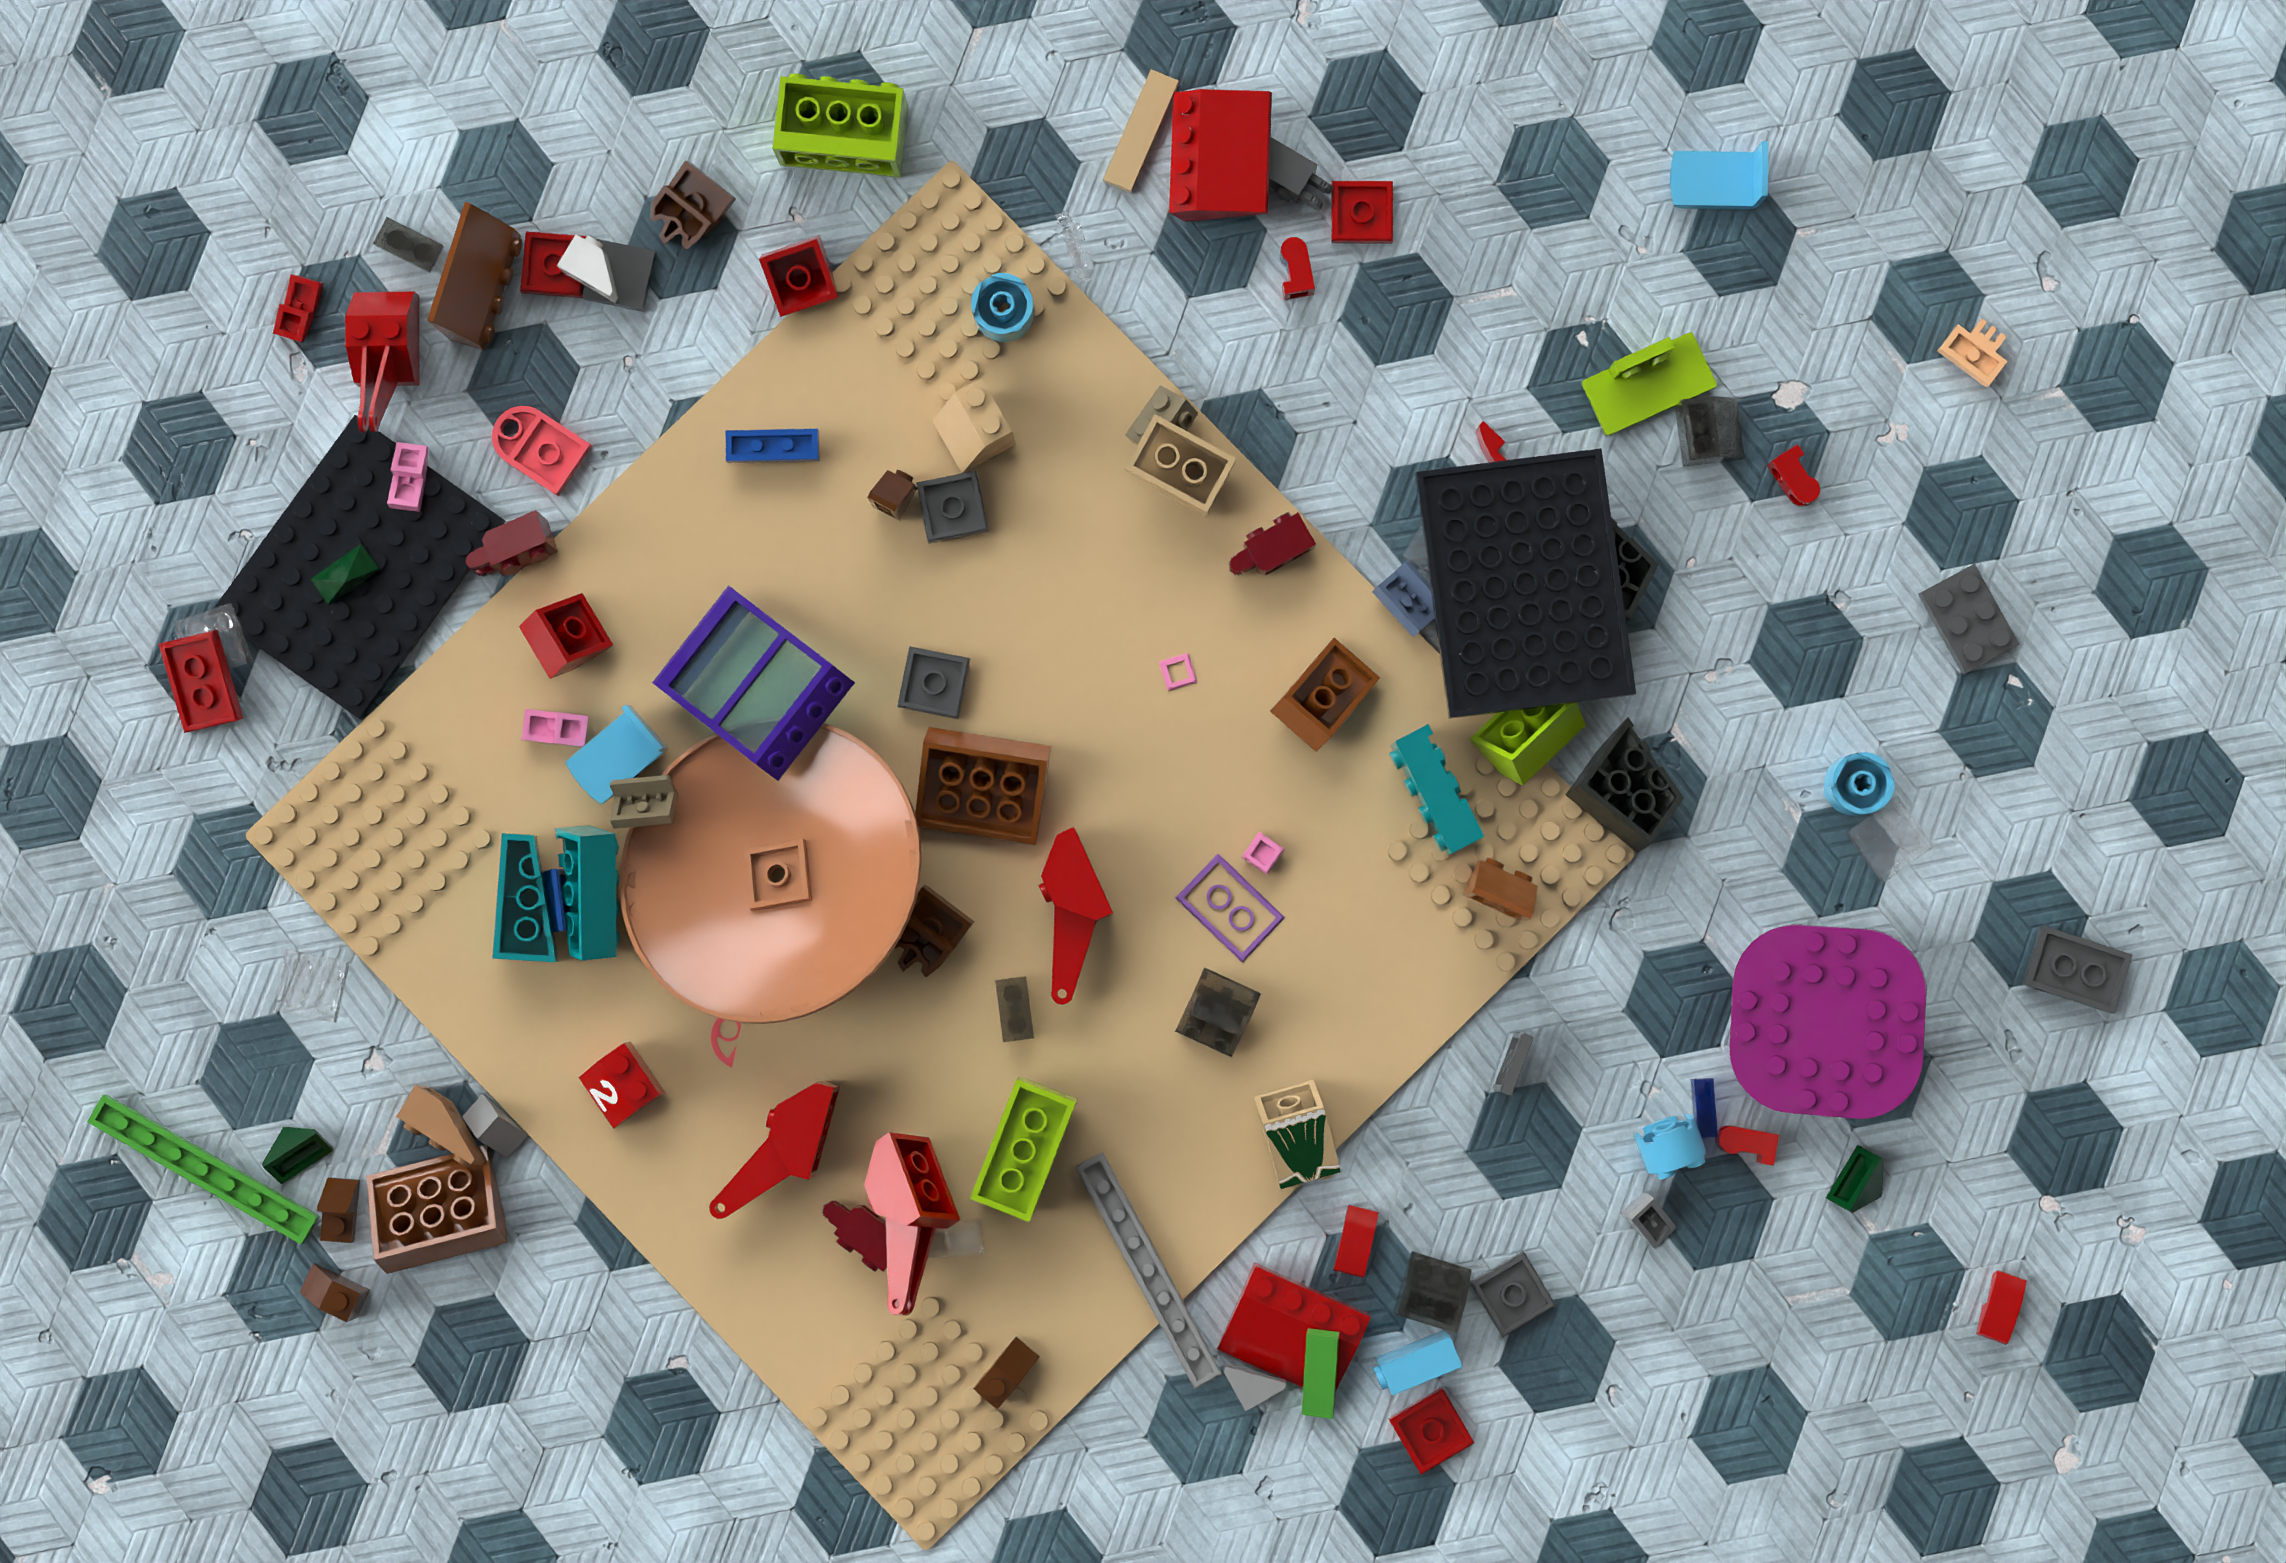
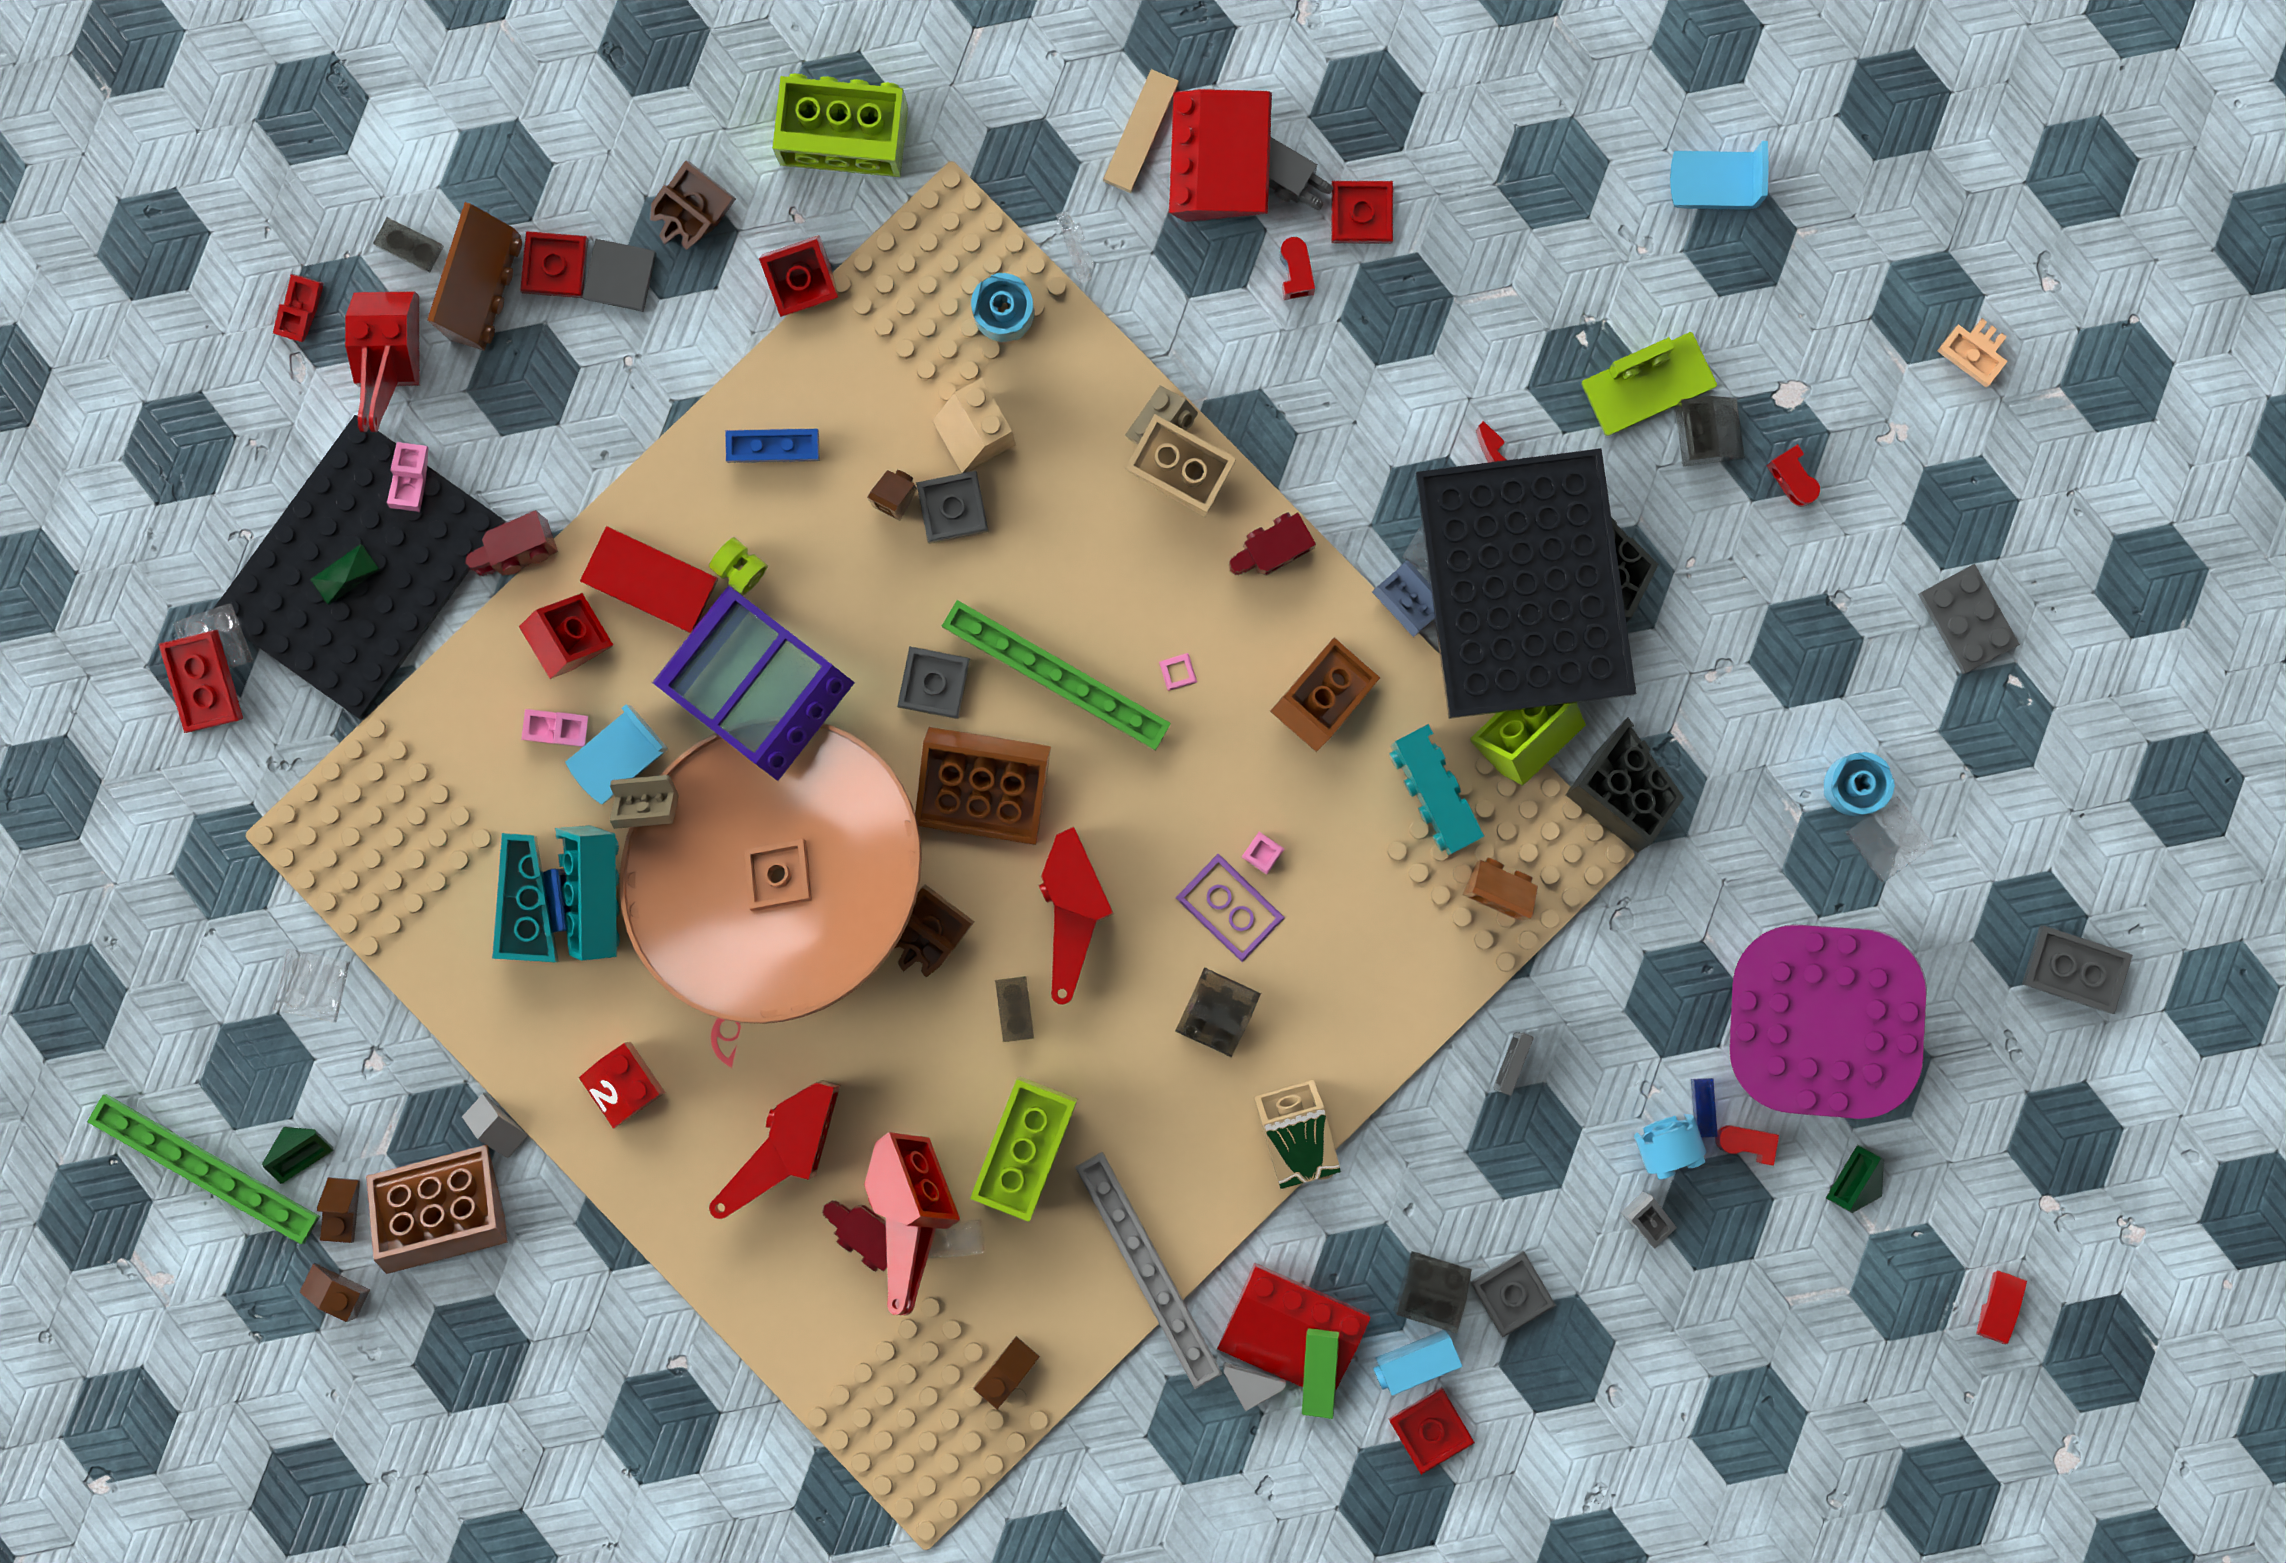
(439, 1119): medium nougat slope -> none
(540, 447): coral tile -> none
(589, 266): white slope -> none
(649, 579): none -> red tile
(730, 558): none -> lime wheel
(1056, 675): none -> bright green plate
(1355, 1241): red slope -> none

